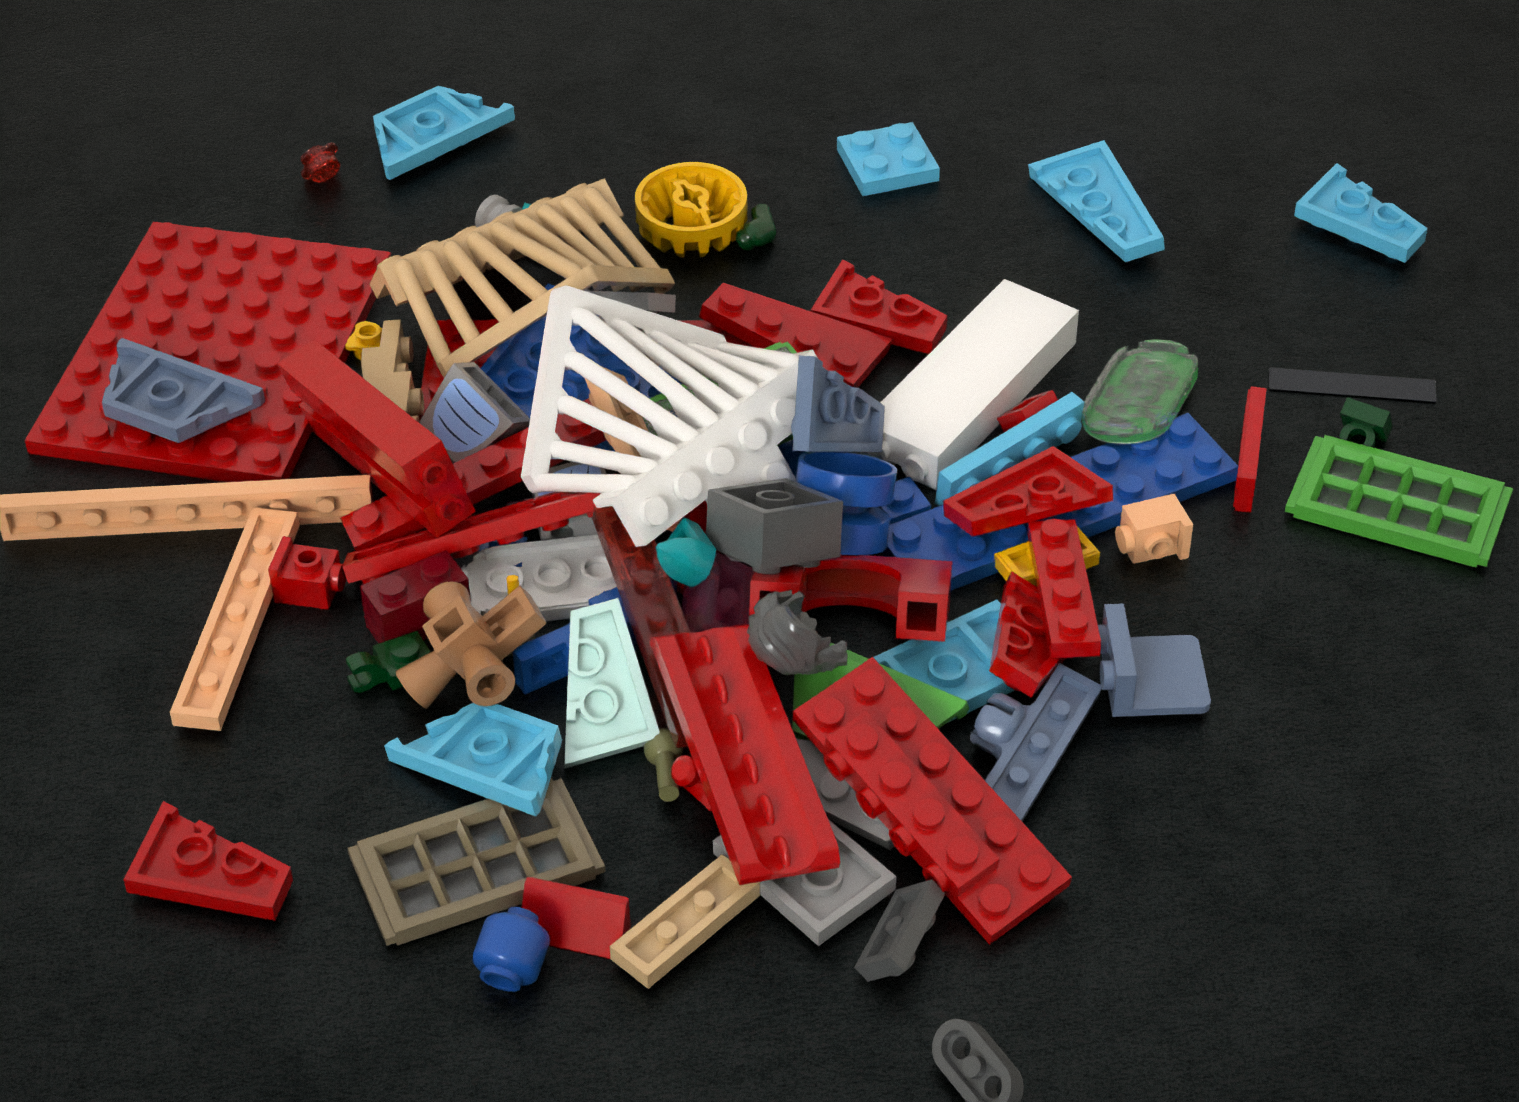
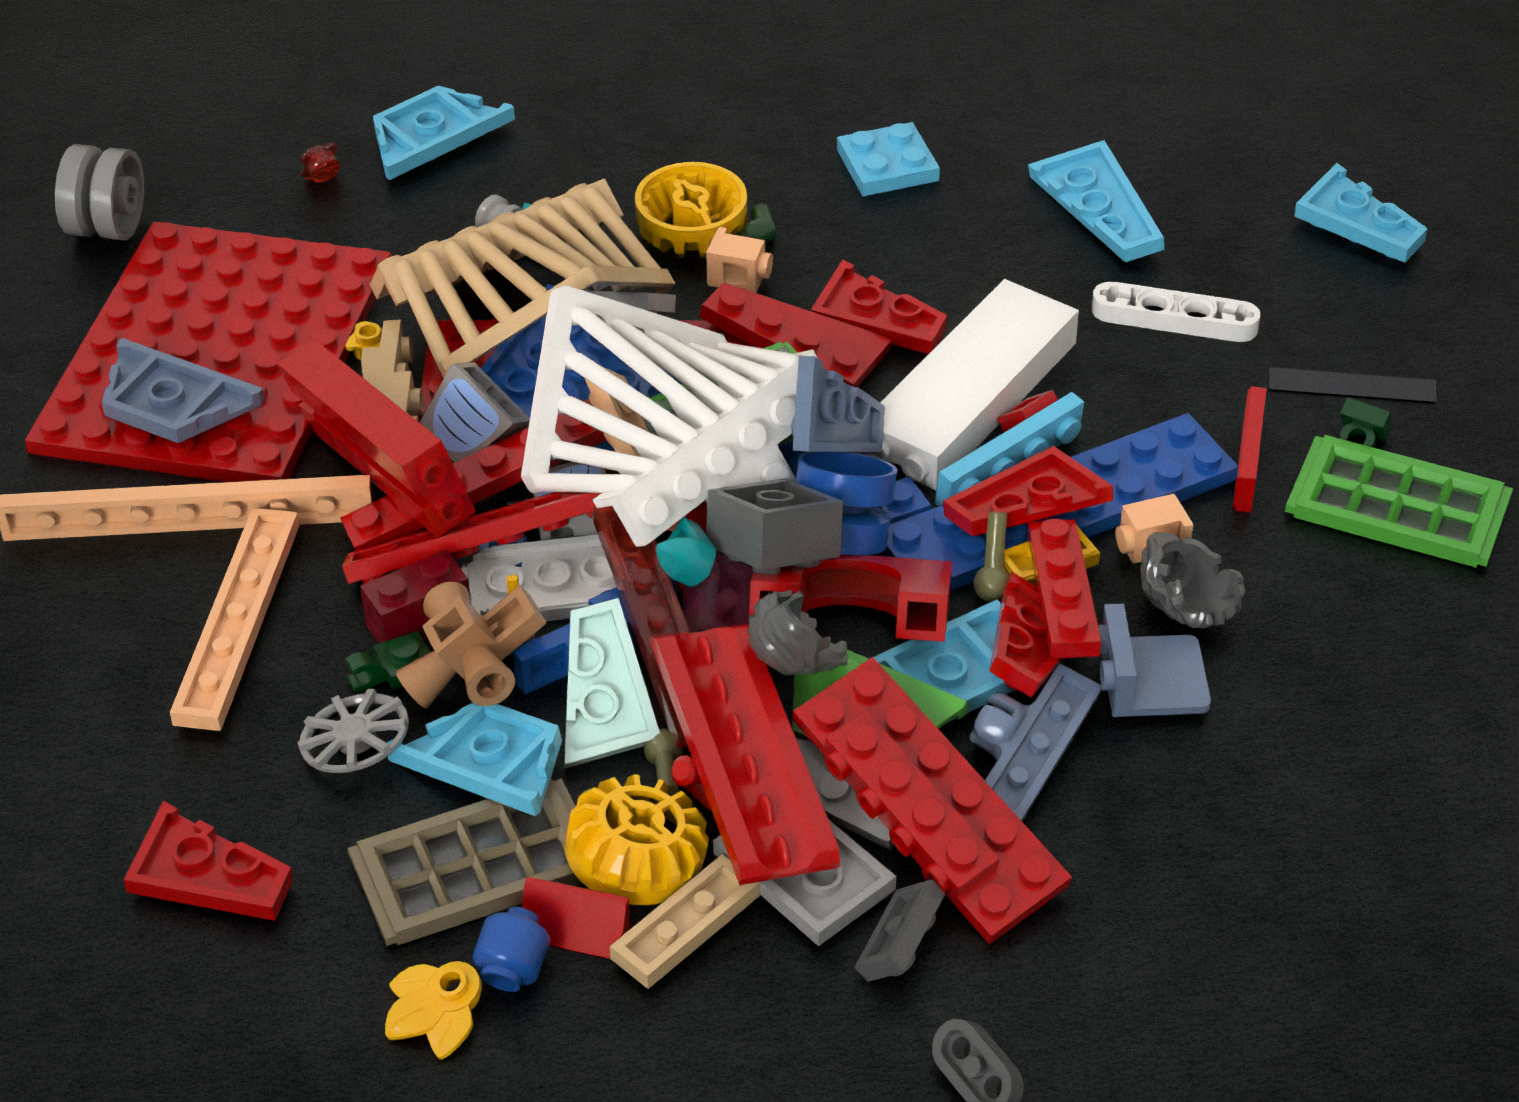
(99, 192): none -> light grey wheel
(305, 575): red brick -> none
(353, 732): none -> light grey wheel
(430, 1008): none -> yellow plate
(621, 843): none -> yellow gear
(737, 261): none -> light nougat brick
(992, 578): none -> olive bar
(1114, 300): none -> white beam
(1140, 392): clear tile -> none
(1186, 583): none -> dark grey hair

